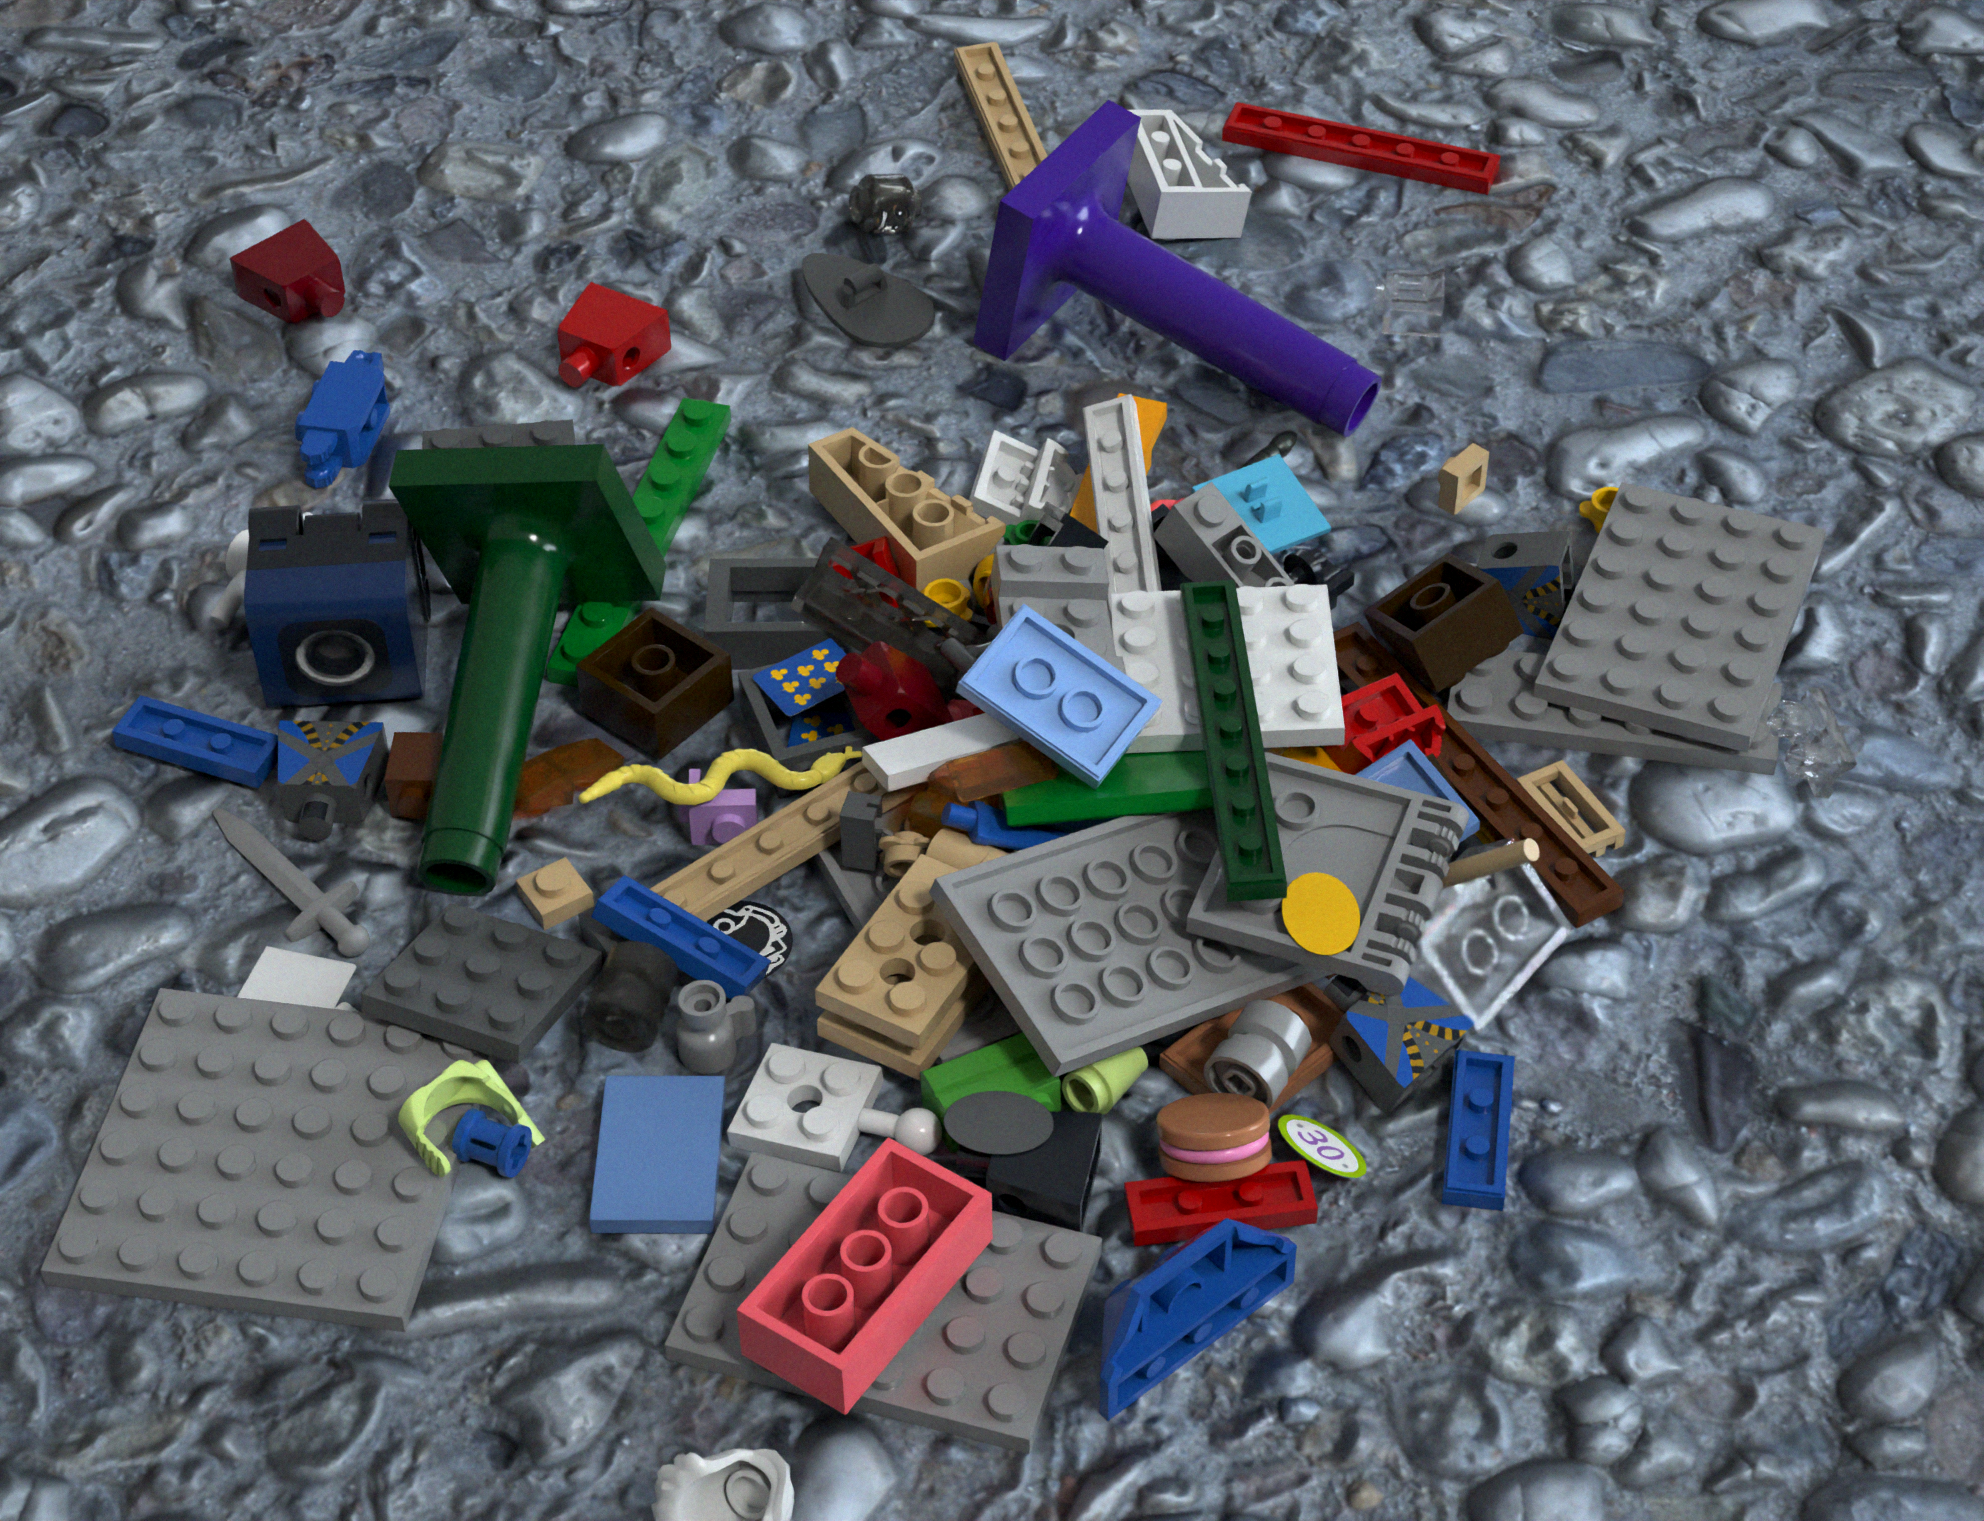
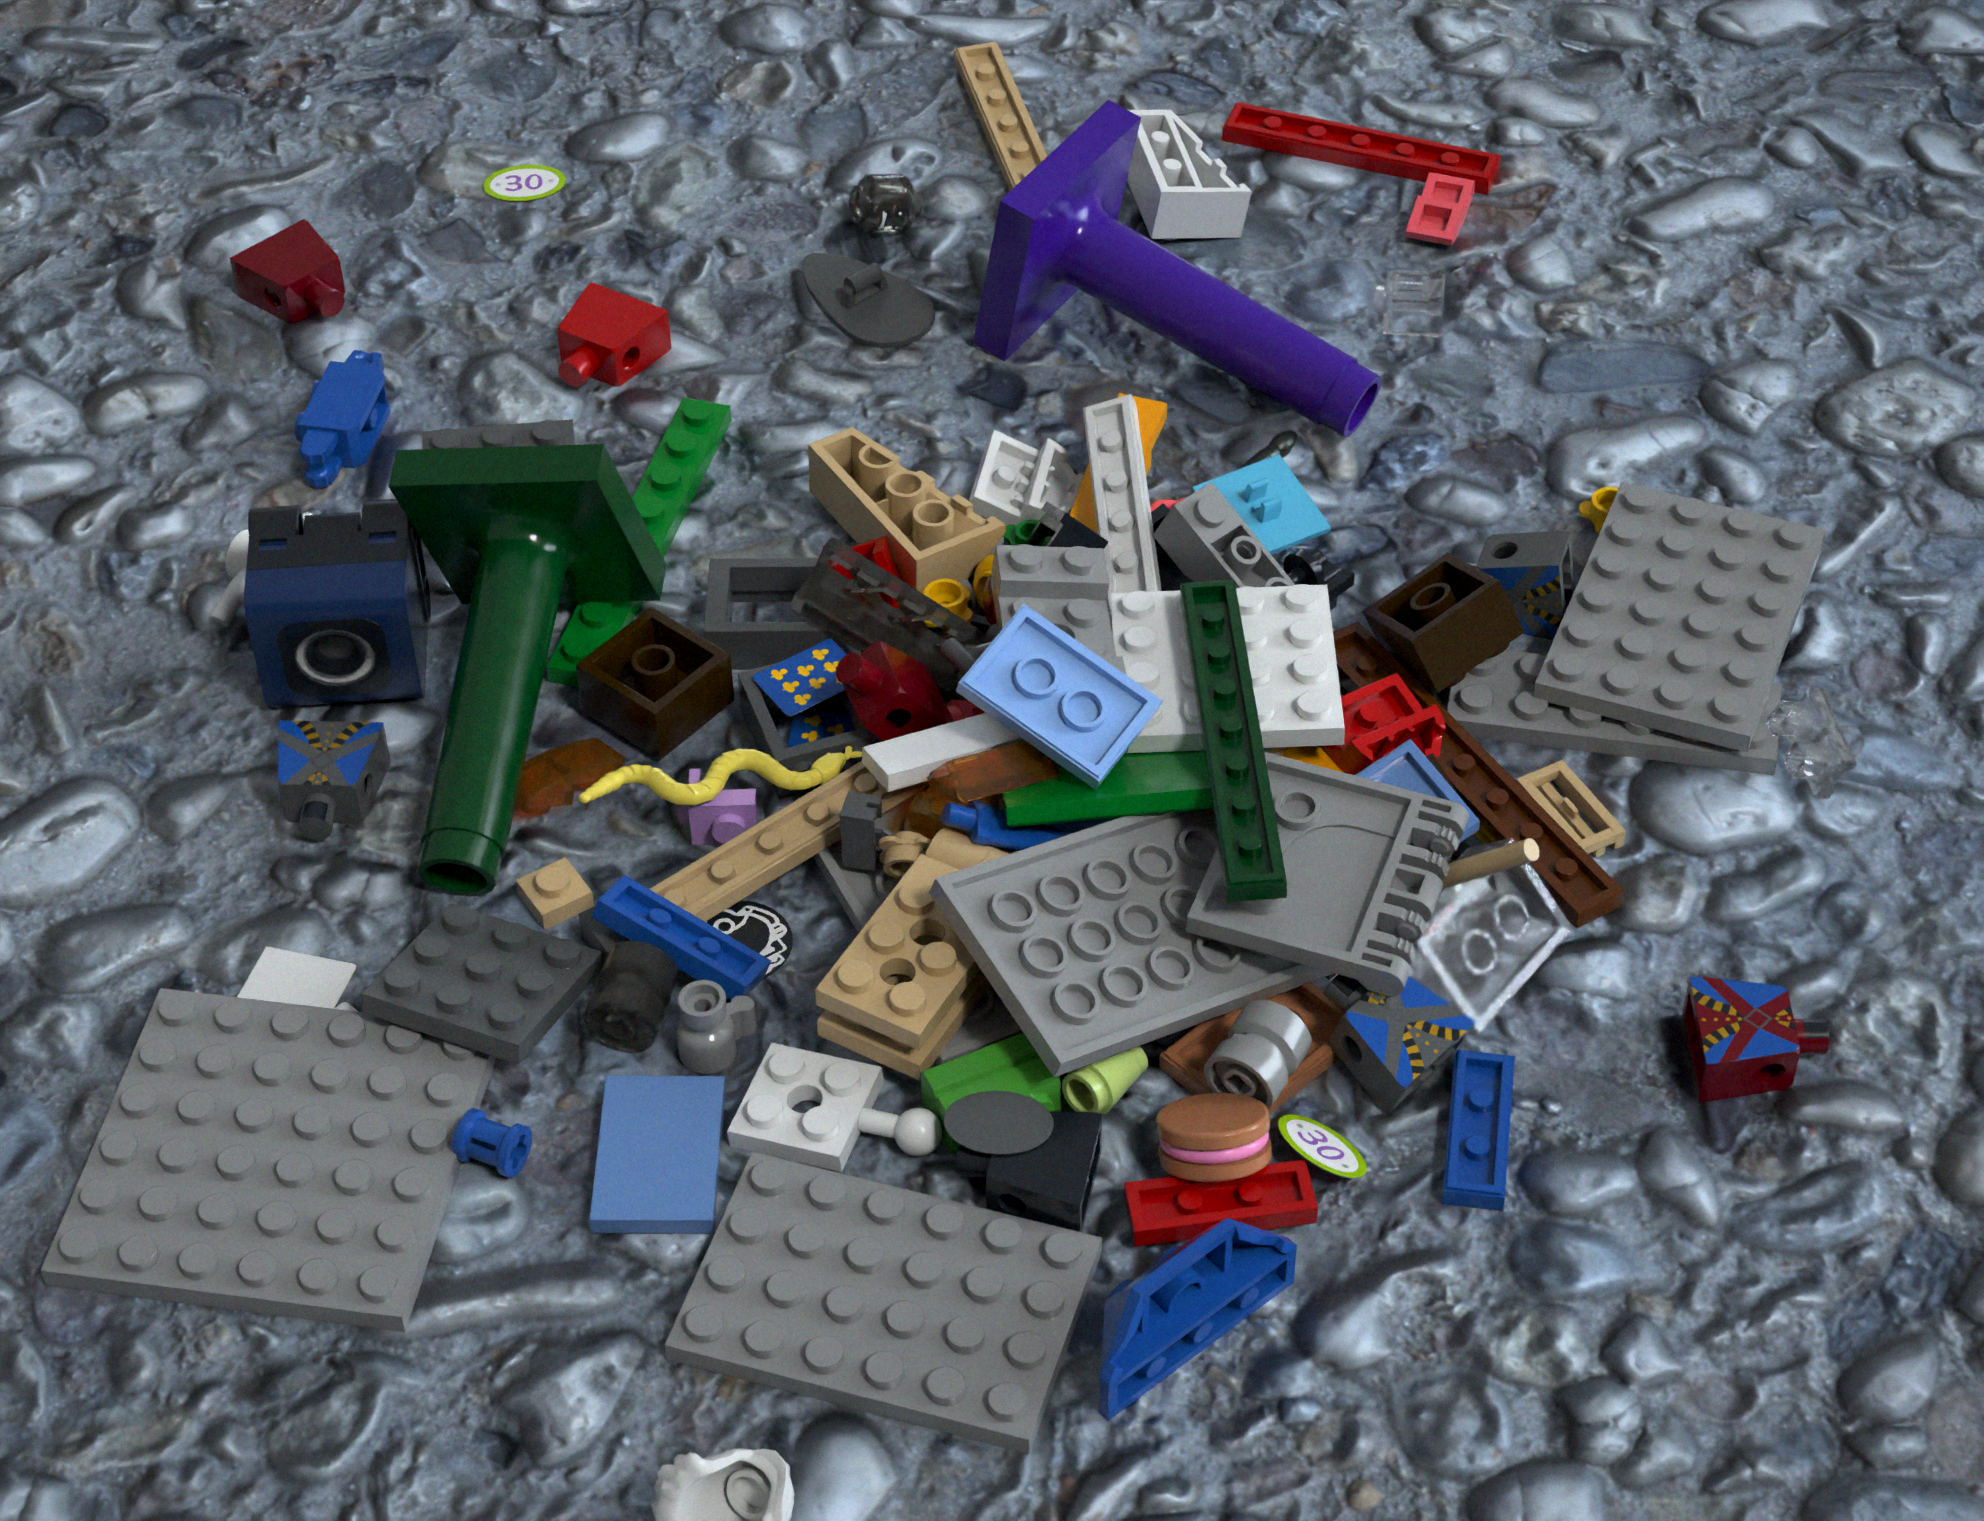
(197, 741): blue plate -> none
(317, 908): light grey sword -> none
(411, 772): reddish brown brick -> none
(456, 1085): yellowish green helmet -> none
(524, 183): none -> sticker
(865, 1275): coral brick -> none
(1321, 913): yellow sticker -> none
(1441, 209): none -> coral slope
(1462, 478): tan plate -> none
(1745, 1037): none -> dark red torso

